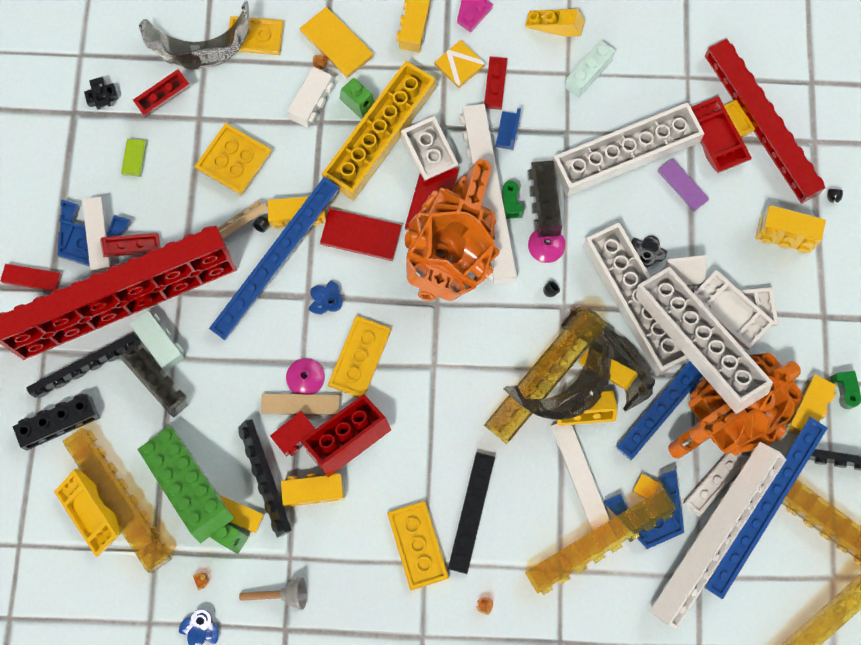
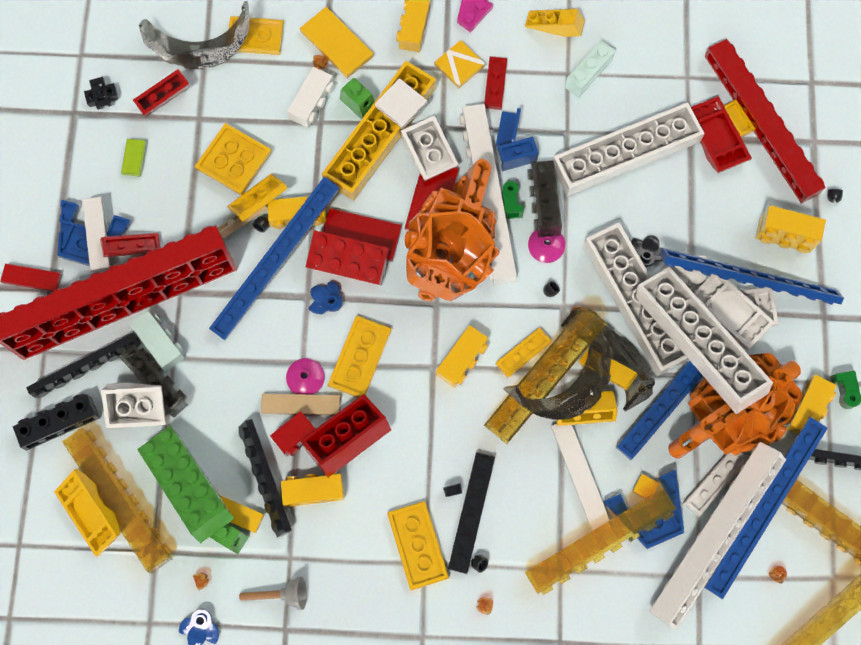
(133, 405): none -> white slope
(257, 197): none -> yellow tile
(347, 257): none -> red brick
(401, 103): none -> white tile
(452, 490): none -> black axle
(462, 357): none -> yellow brick
(479, 563): none -> black hinge
(518, 153): none -> blue panel
(523, 352): none -> yellow tile
(683, 185): medium lavender tile -> none
(746, 275): none -> blue plate
(778, 574): none -> clear orange hinge

